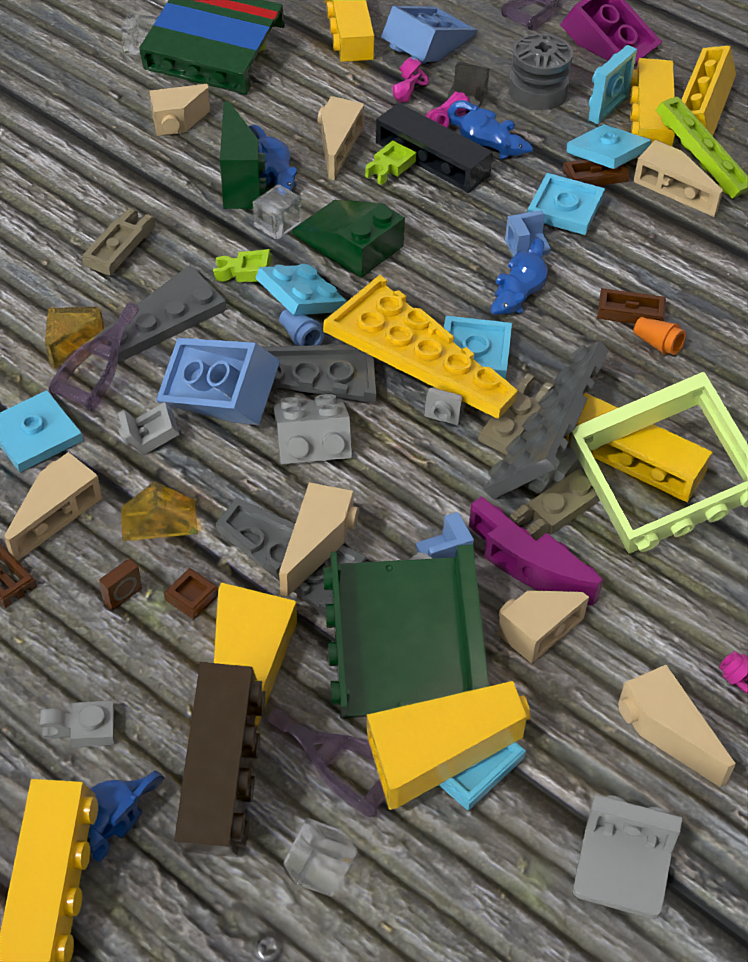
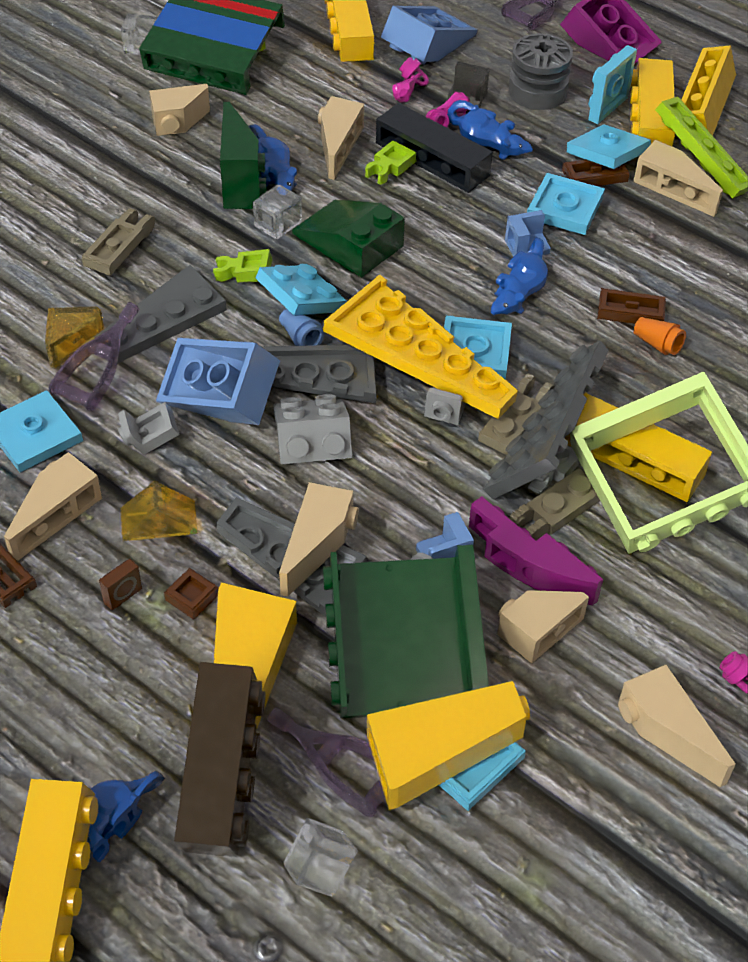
(86, 725): light grey plate -> none
(626, 856): light grey bracket -> none

